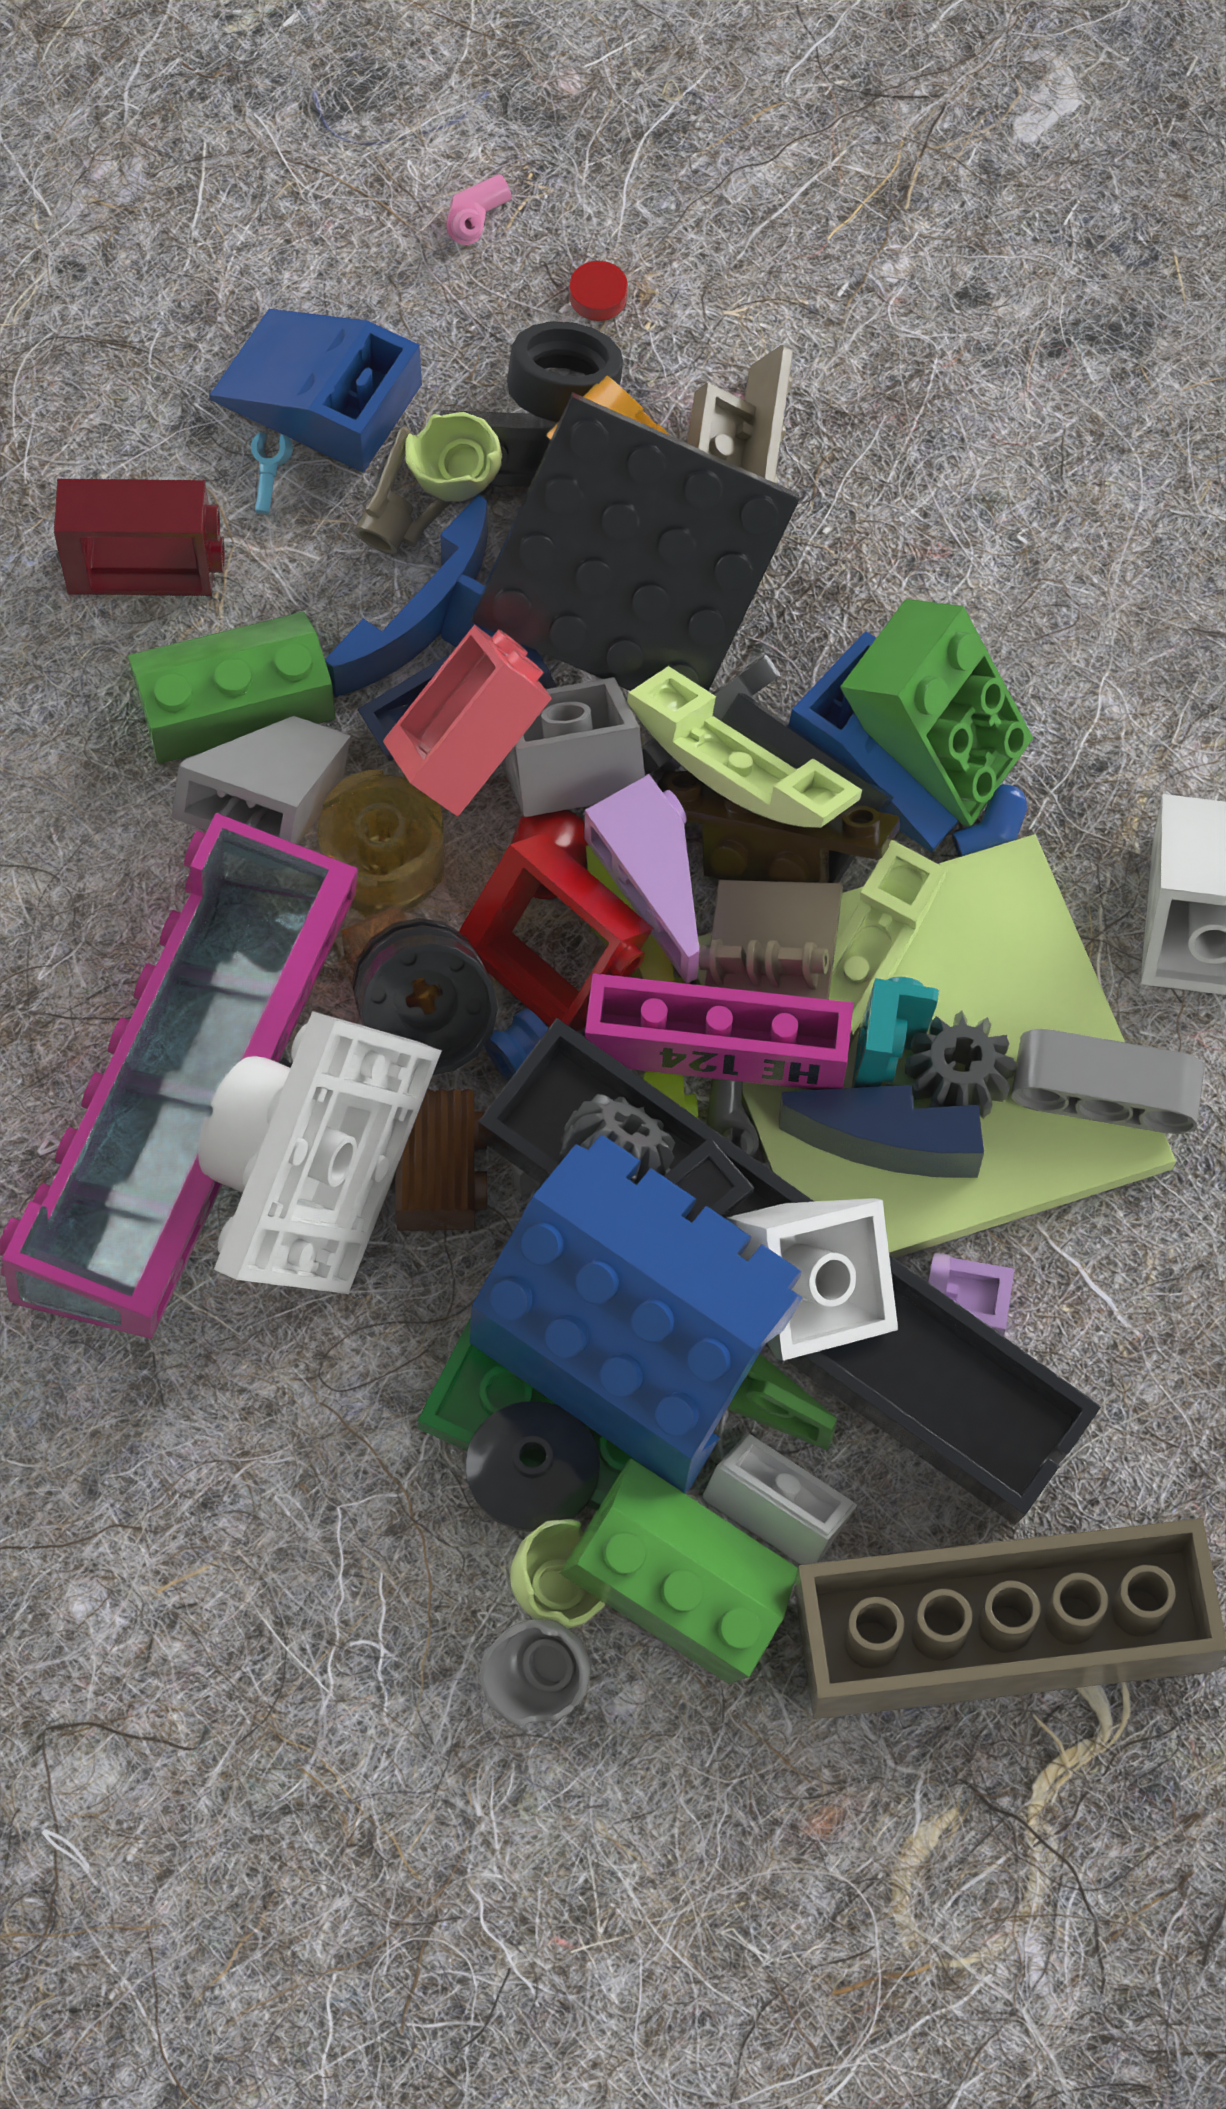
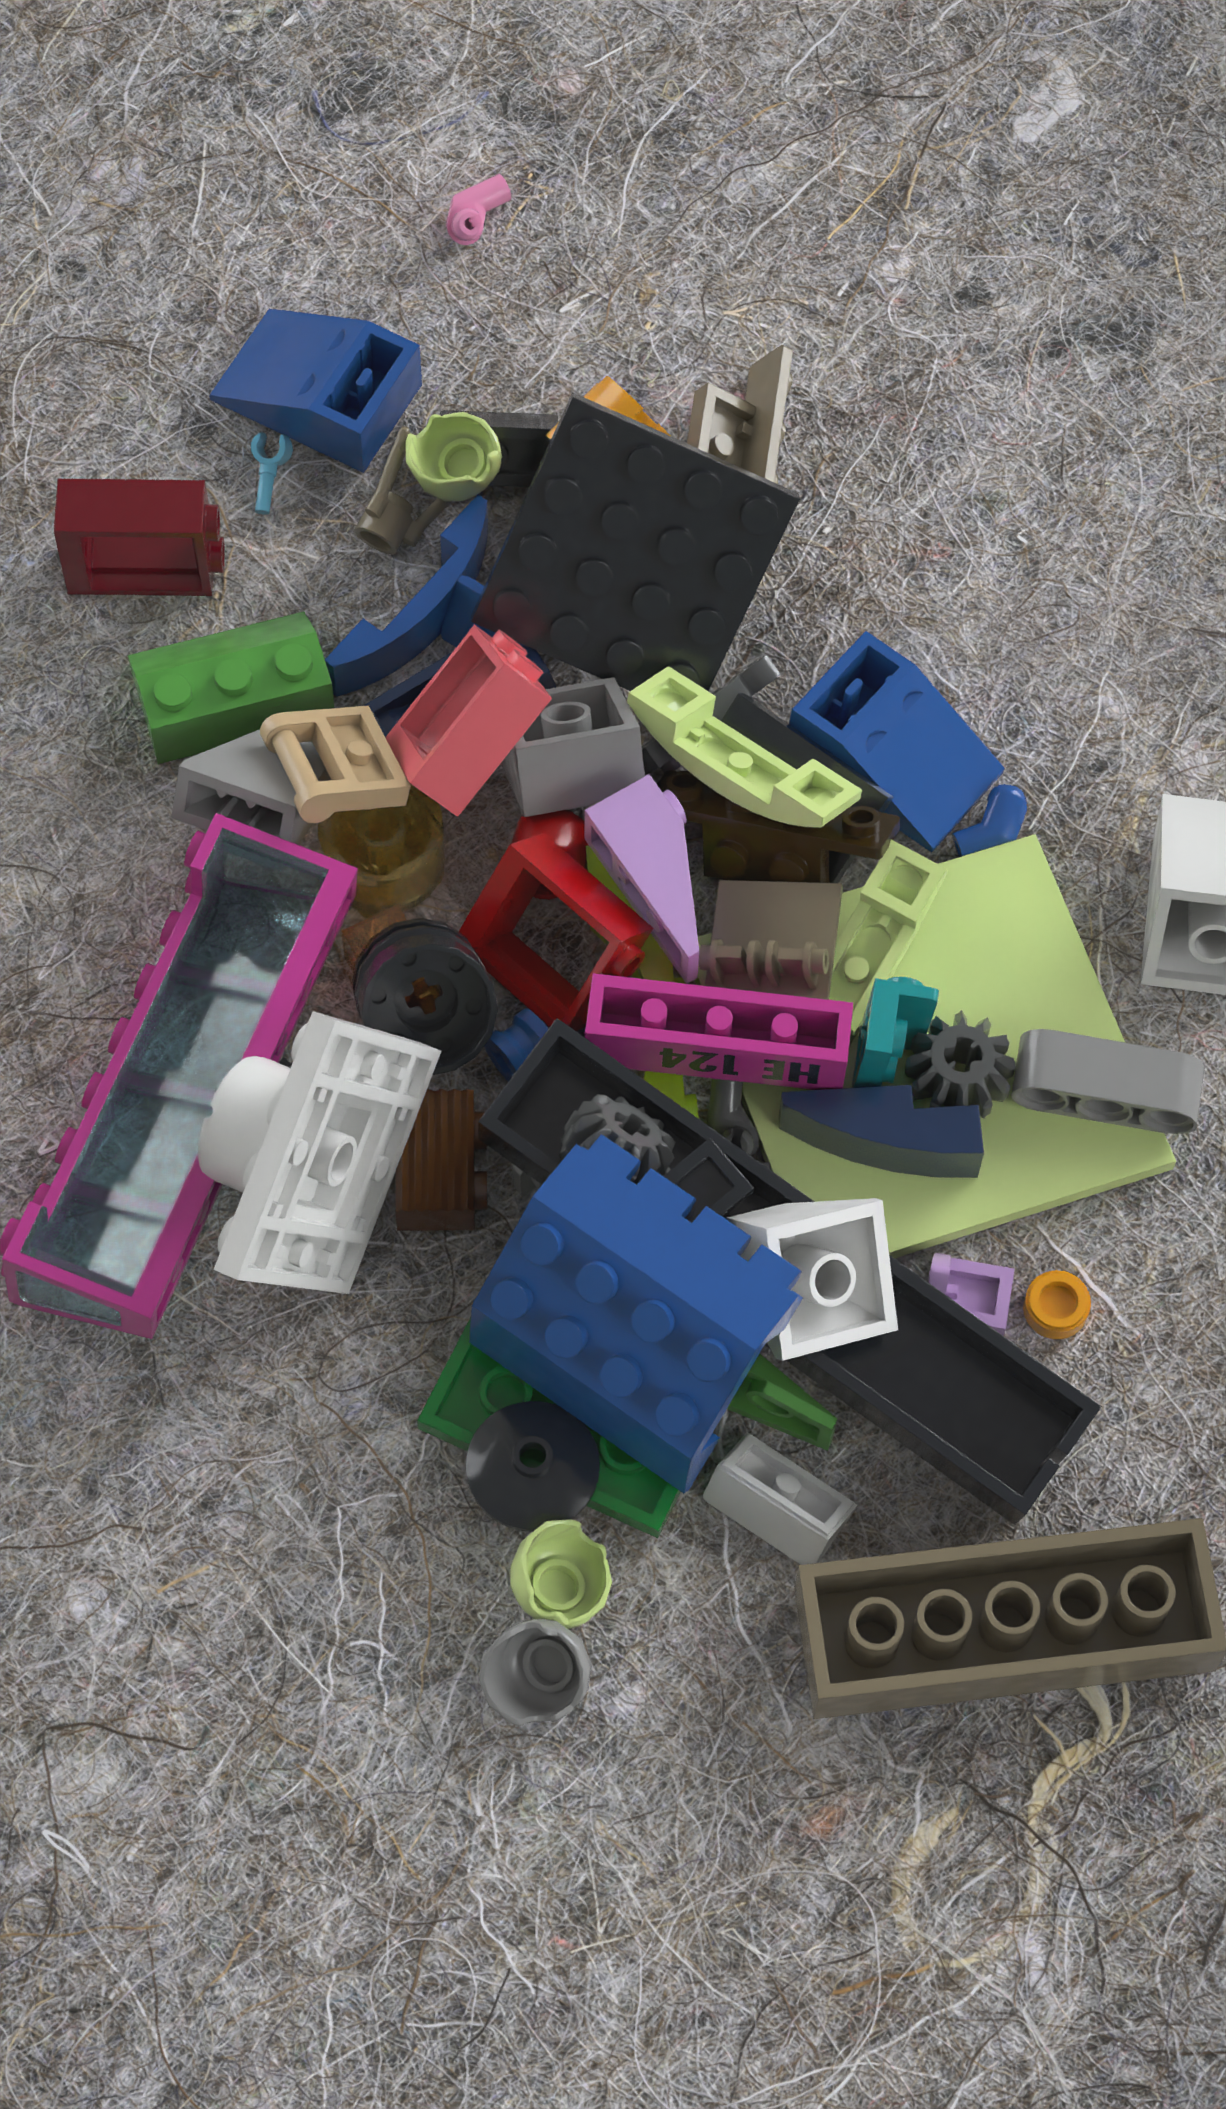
(353, 752): none -> tan plate
(559, 346): black tyre -> none
(598, 290): red tile -> none
(683, 1574): bright green slope -> none
(939, 705): bright green slope -> none
(1056, 1304): none -> light orange tile

